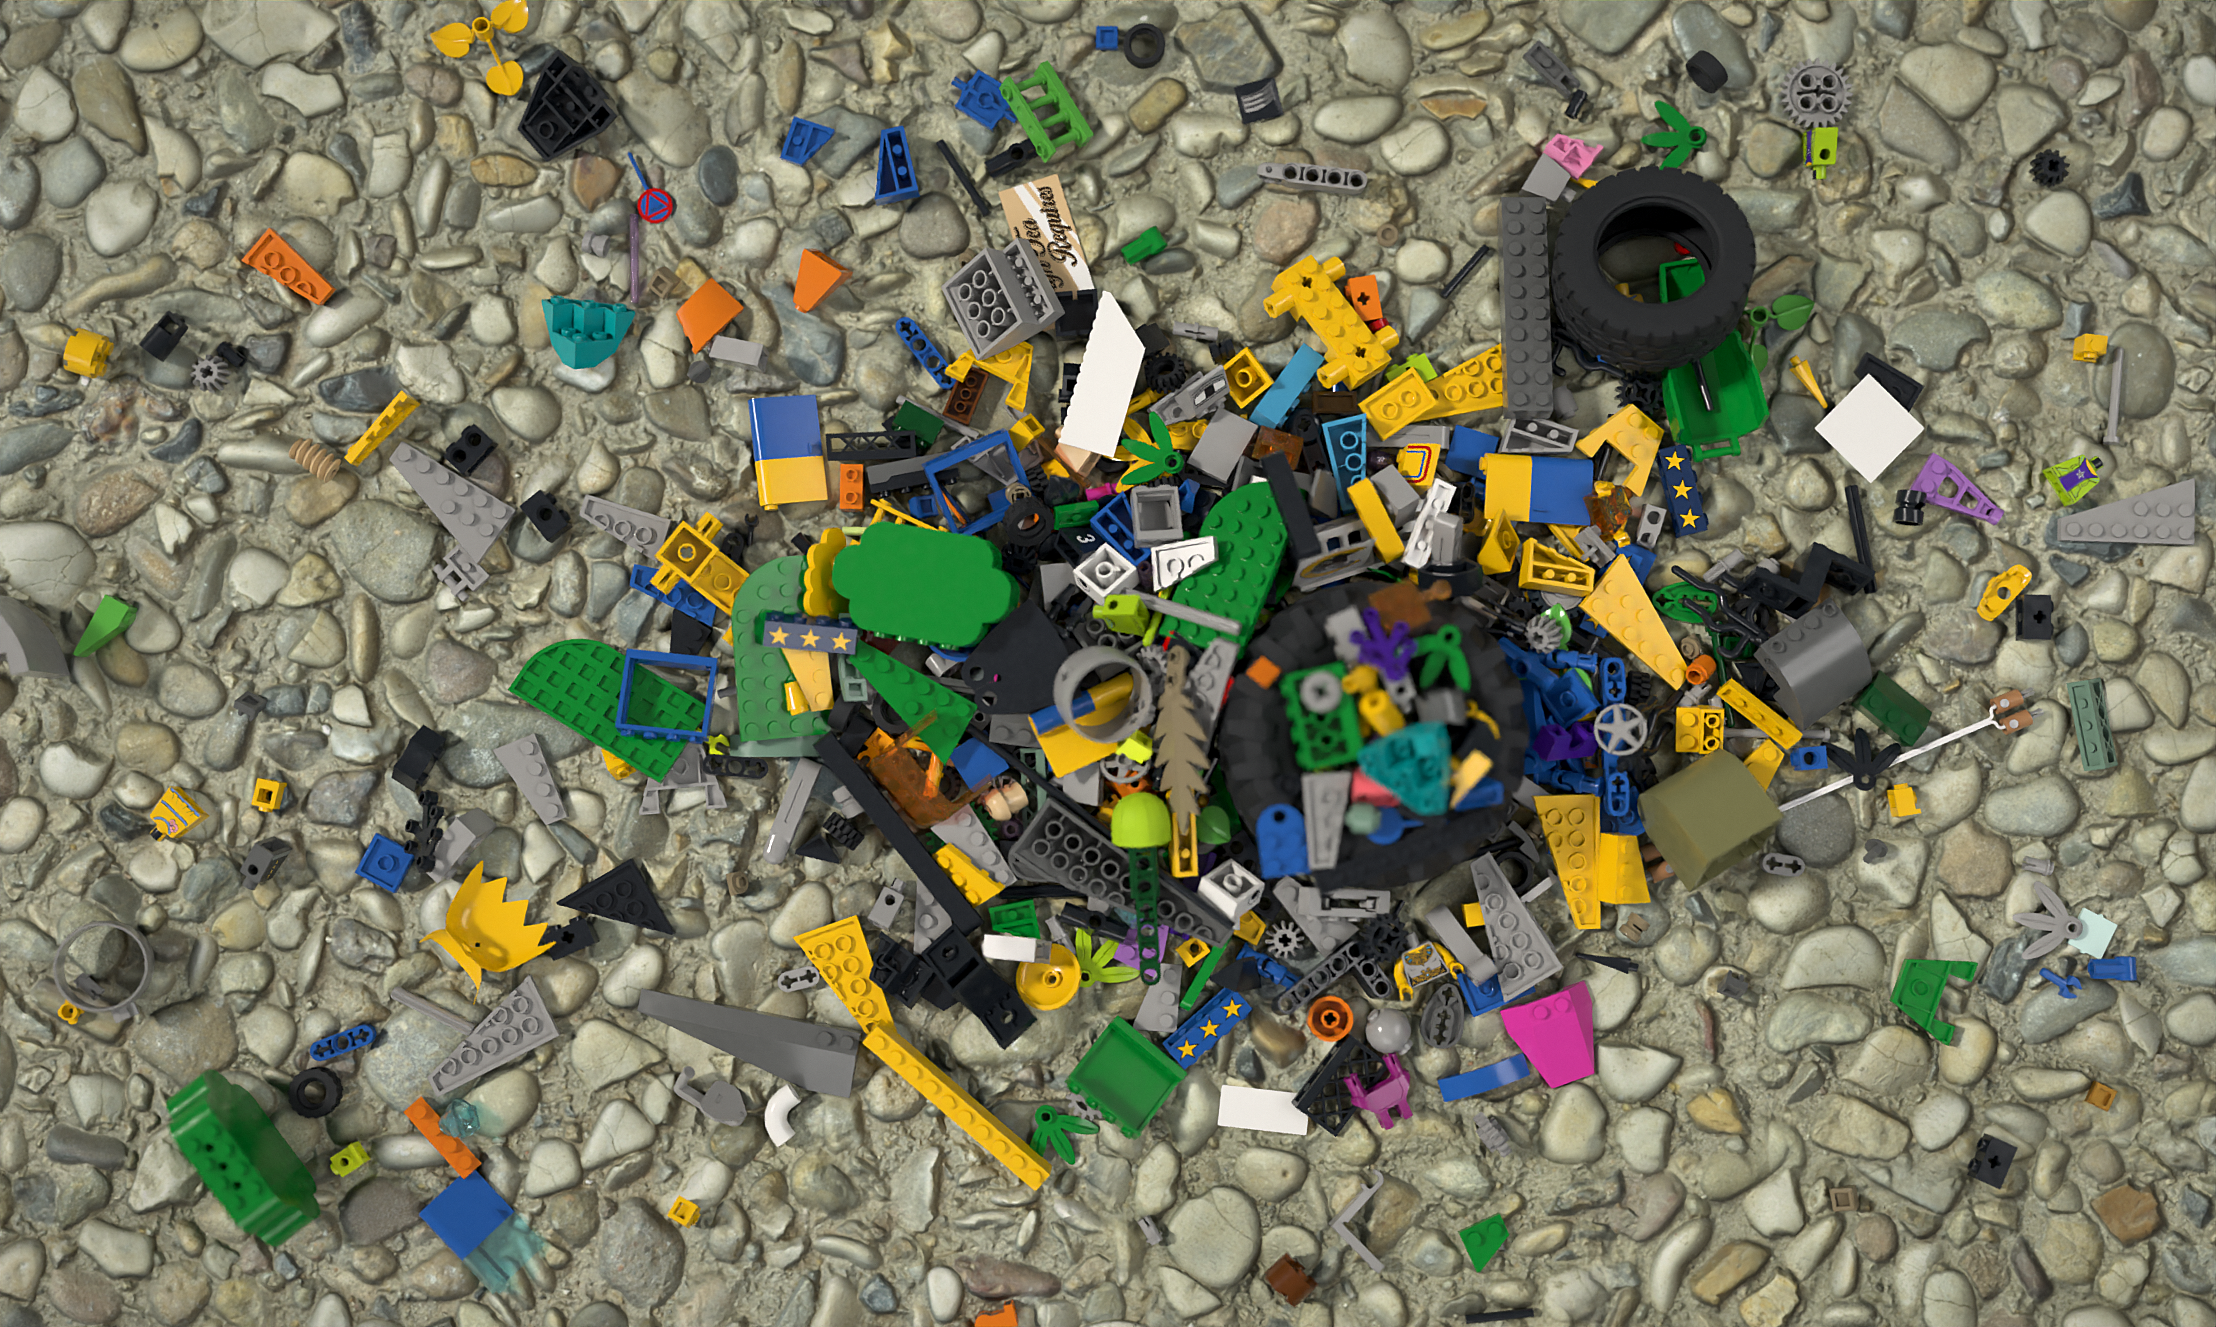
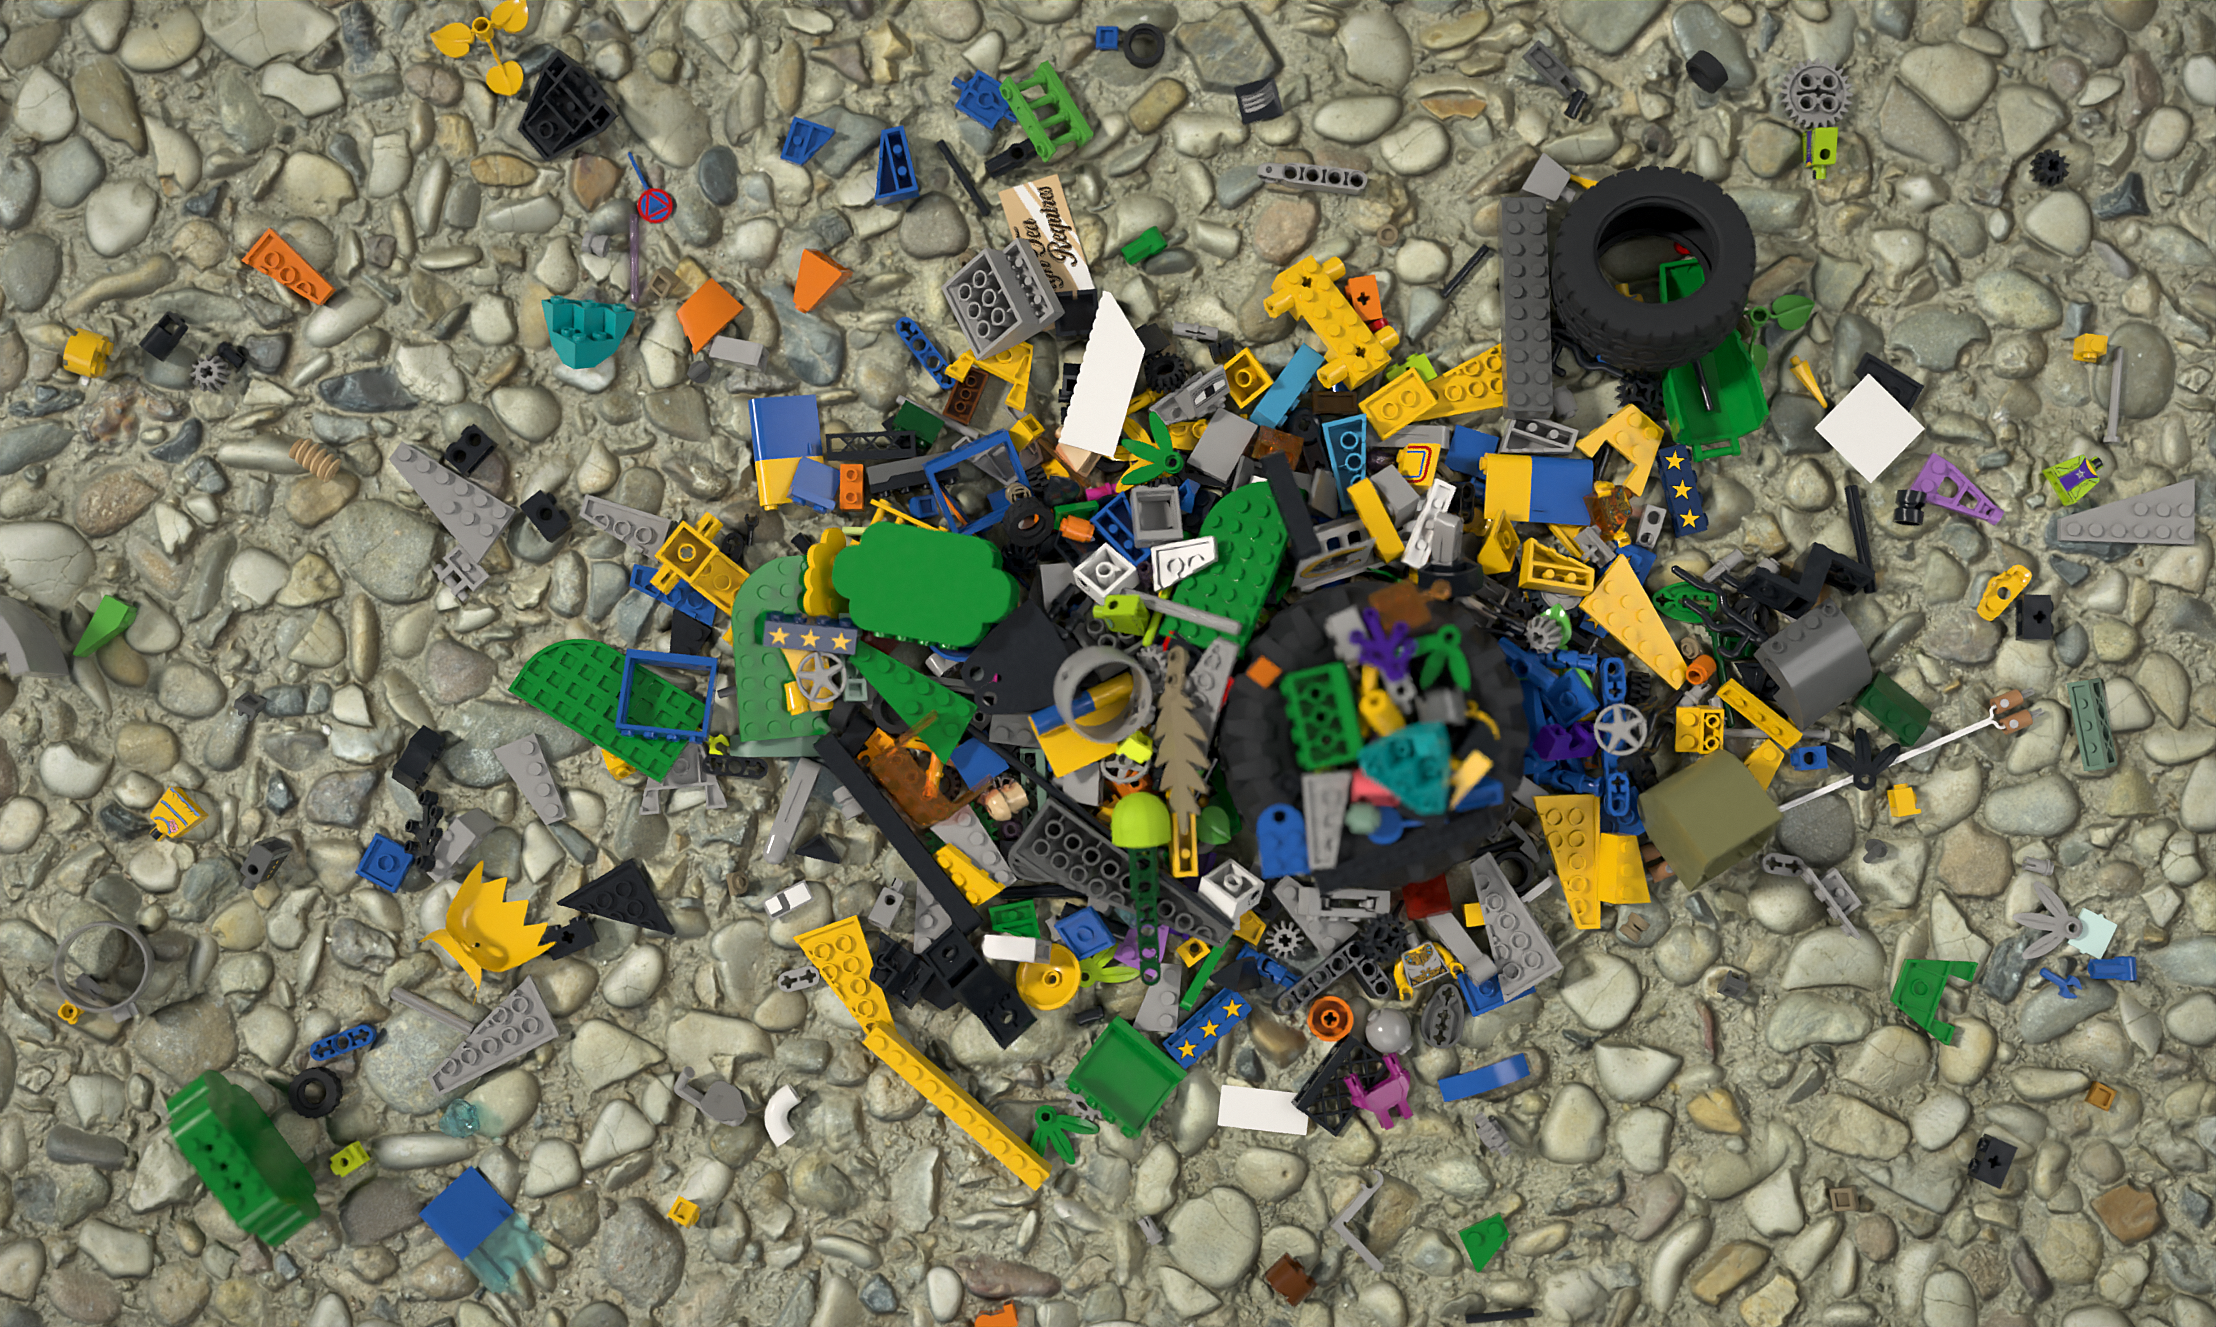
(262, 790): yellow brick -> none
(385, 424): yellow wing -> none
(450, 1148): orange plate -> none
(787, 900): none -> slope
(792, 1048): dark grey wedge -> none
(814, 485): none -> bracket
(821, 677): none -> light grey wheel
(843, 831): black tyre -> none
(1077, 528): none -> orange brick
(1085, 933): none -> blue tile
(1090, 1015): none -> black pin
(1248, 852): black brick -> none
(1332, 688): light grey gear -> none
(1359, 679): yellow cone -> none
(1427, 898): none -> clear red plate
(1555, 1033): dark pink wedge -> none
(1572, 154): bright pink slope -> none
(1618, 963): black piece -> none
(1682, 138): green plant -> none
(1836, 894): none -> light grey bracket

